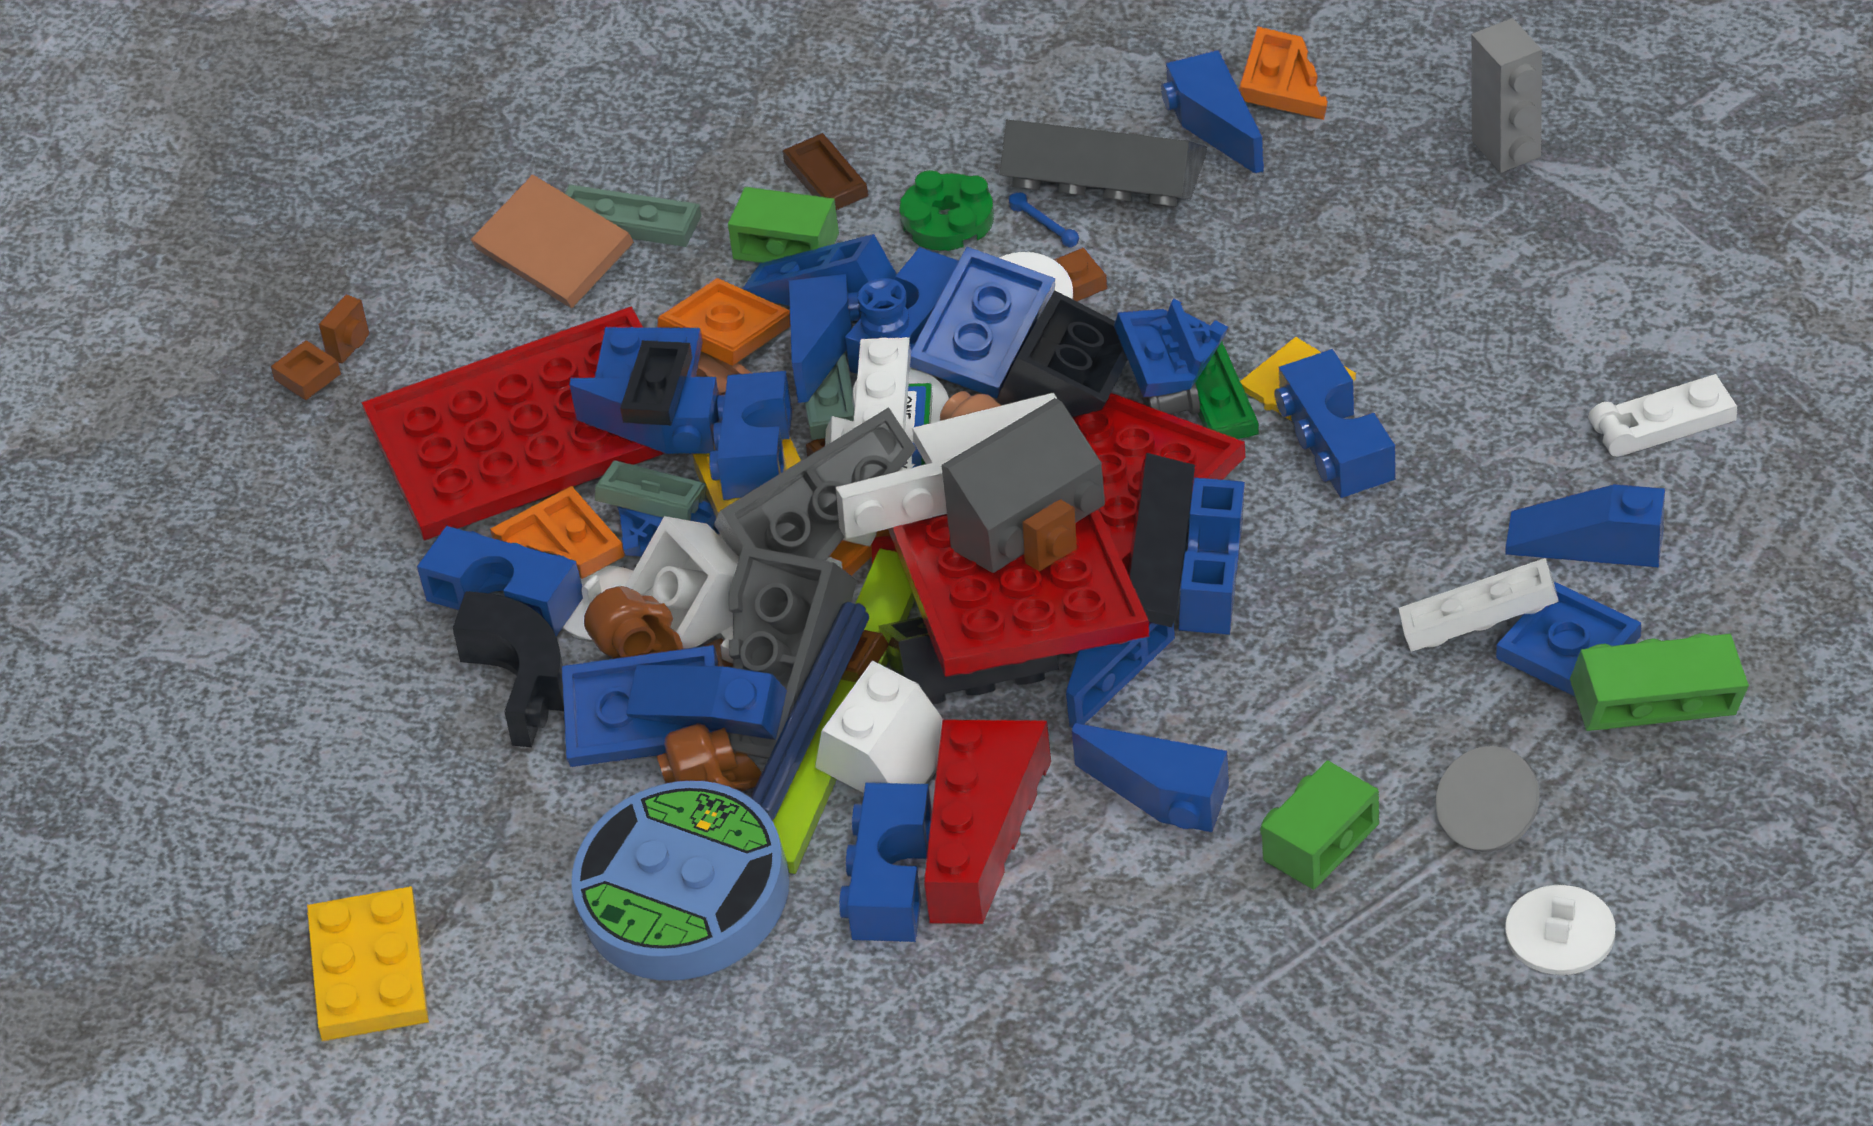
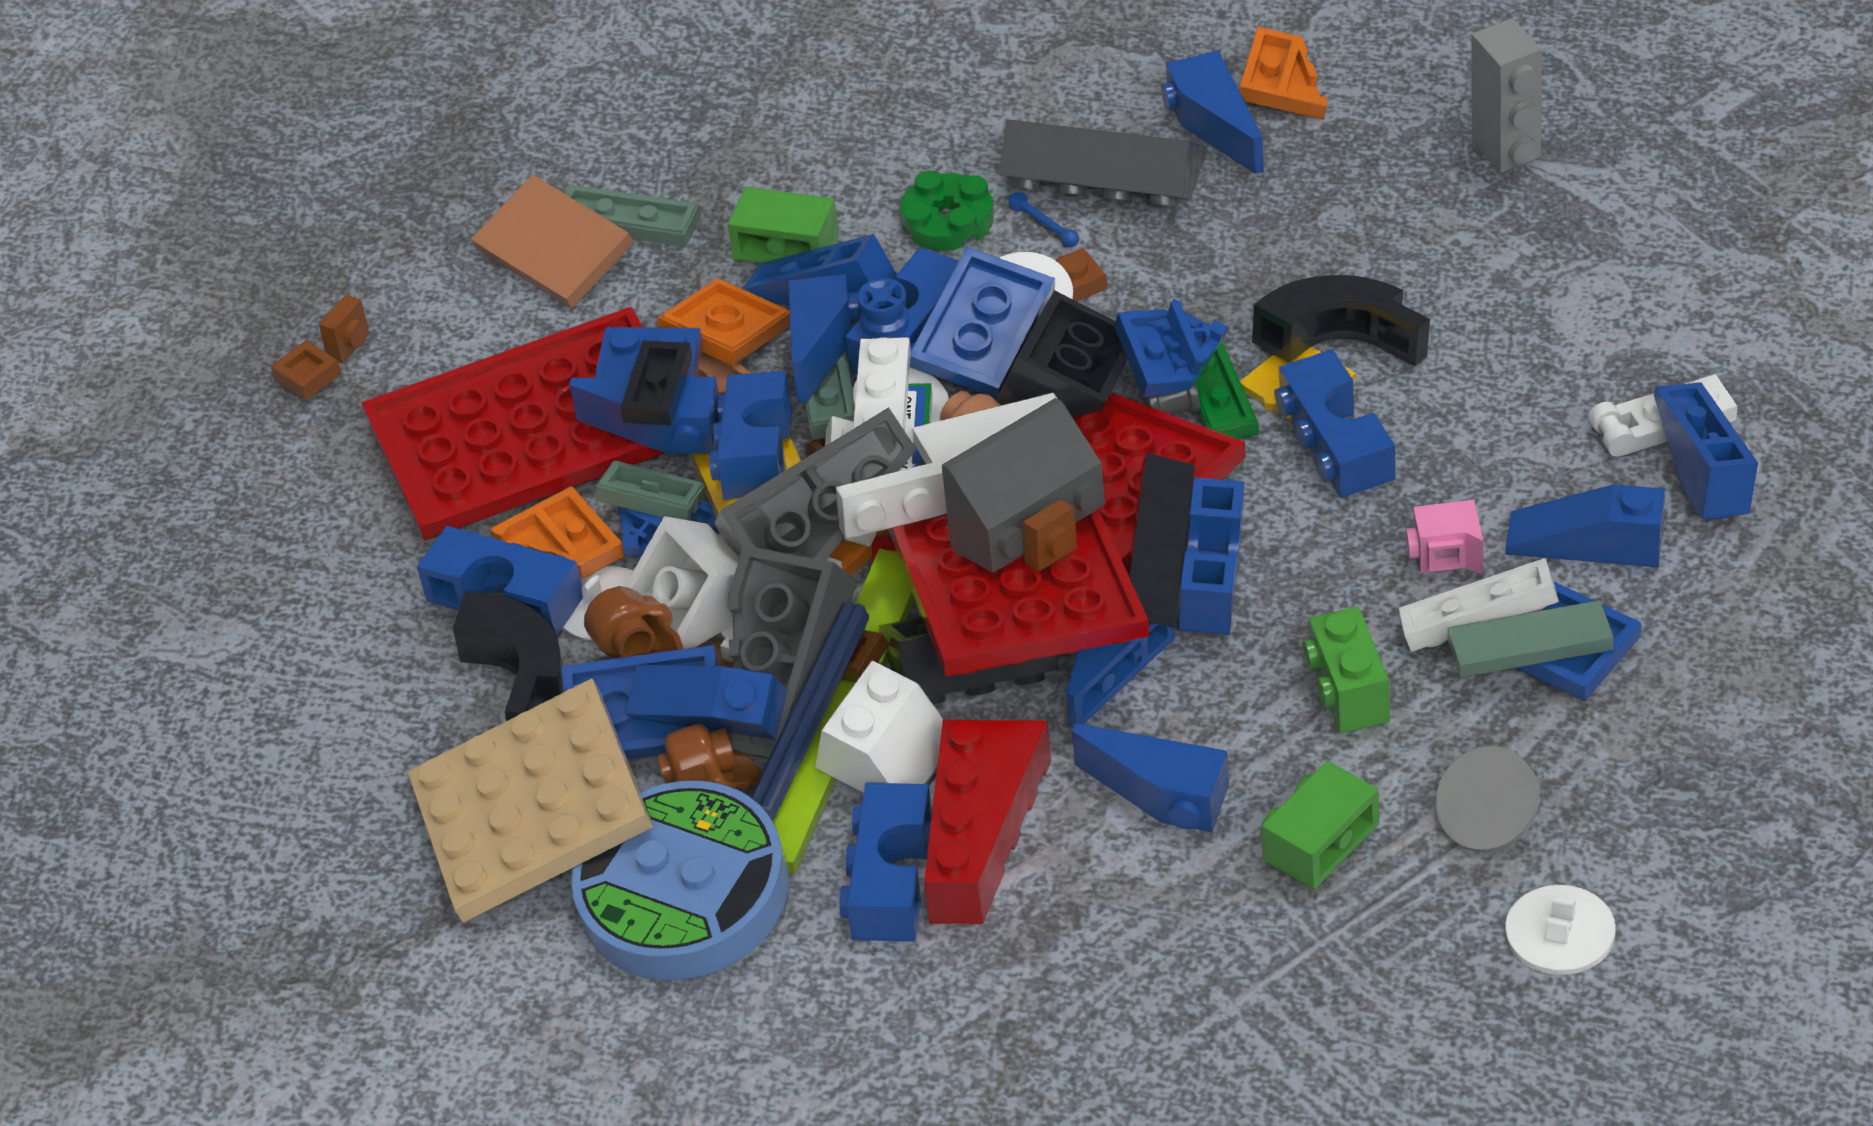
(367, 963): yellow plate -> none
(528, 800): none -> tan plate
(825, 171): reddish brown tile -> none
(1339, 308): none -> black arch
(1347, 669): none -> bright green brick
(1446, 537): none -> bright pink window
(1530, 638): none -> sand green tile
(1658, 681): bright green brick -> none
(1707, 451): none -> blue slope

